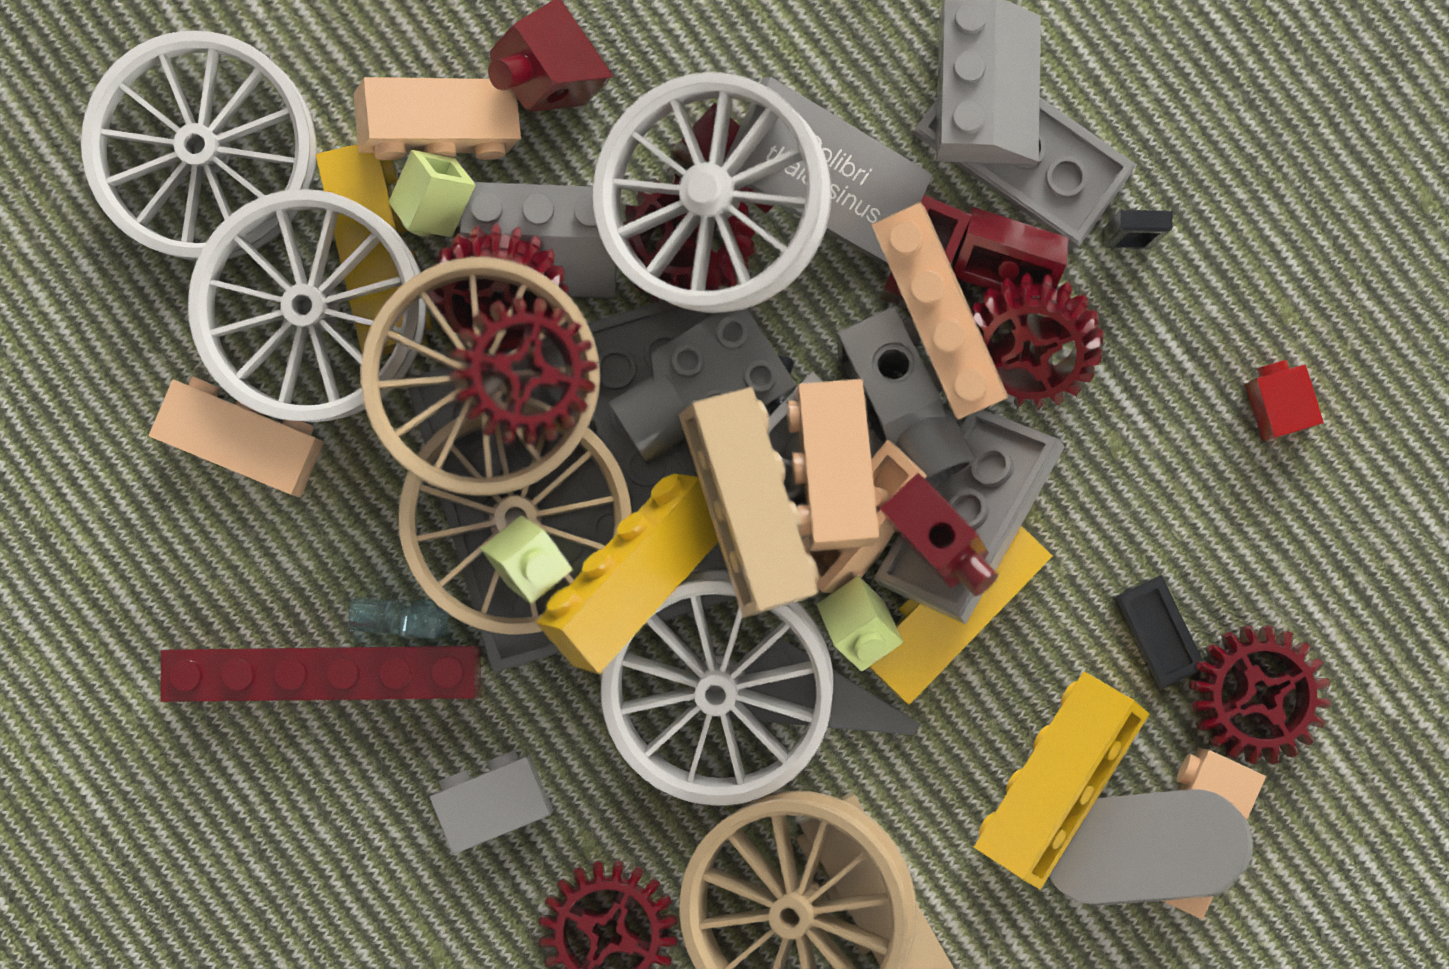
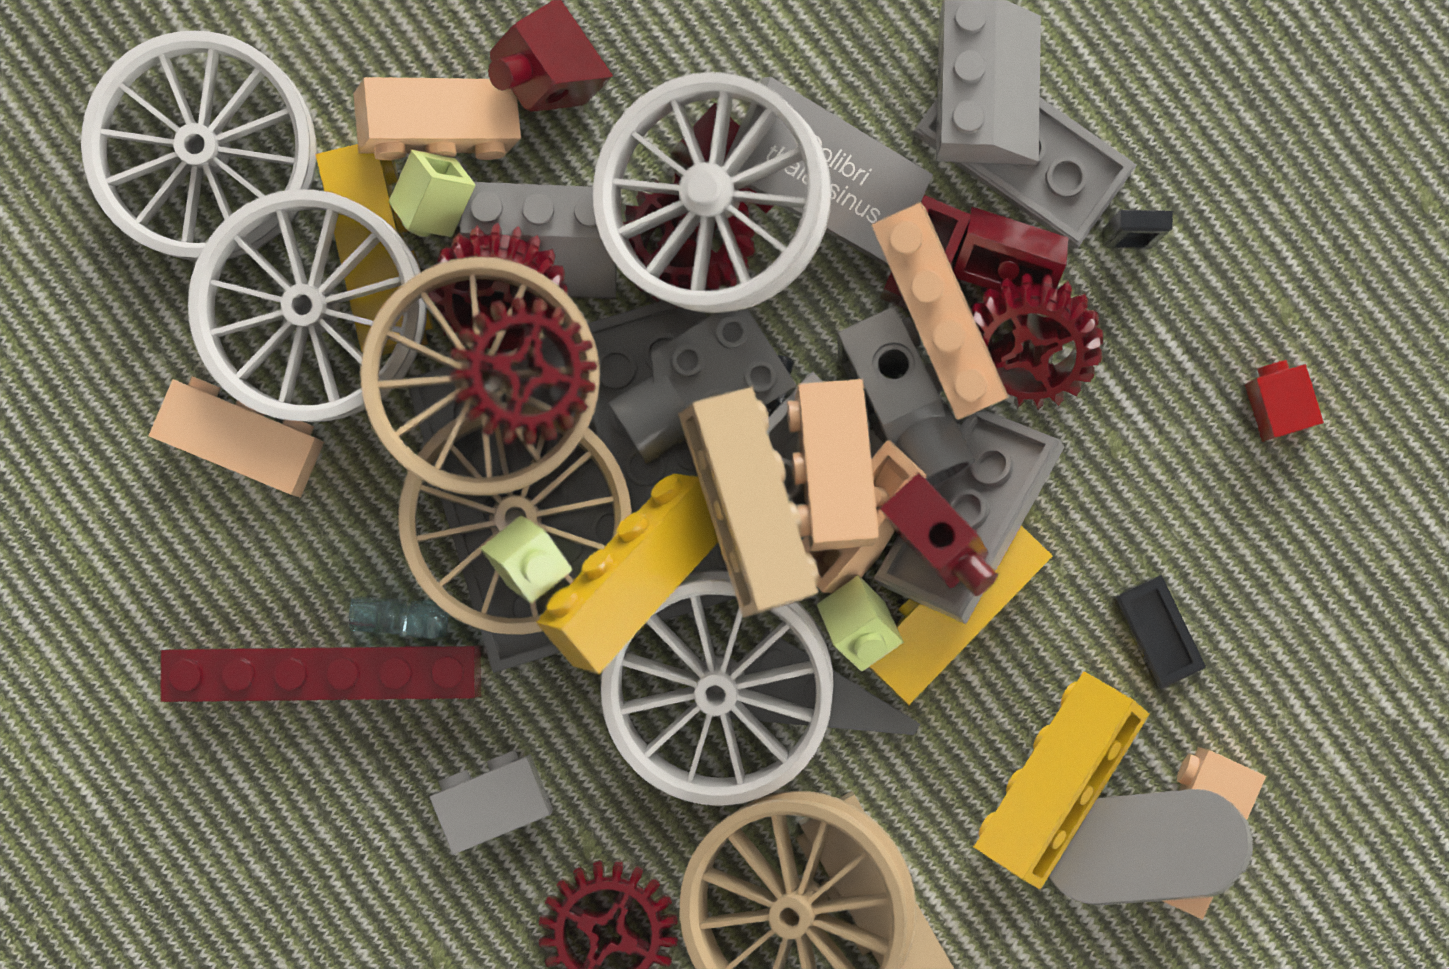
(1271, 712): dark red gear -> none

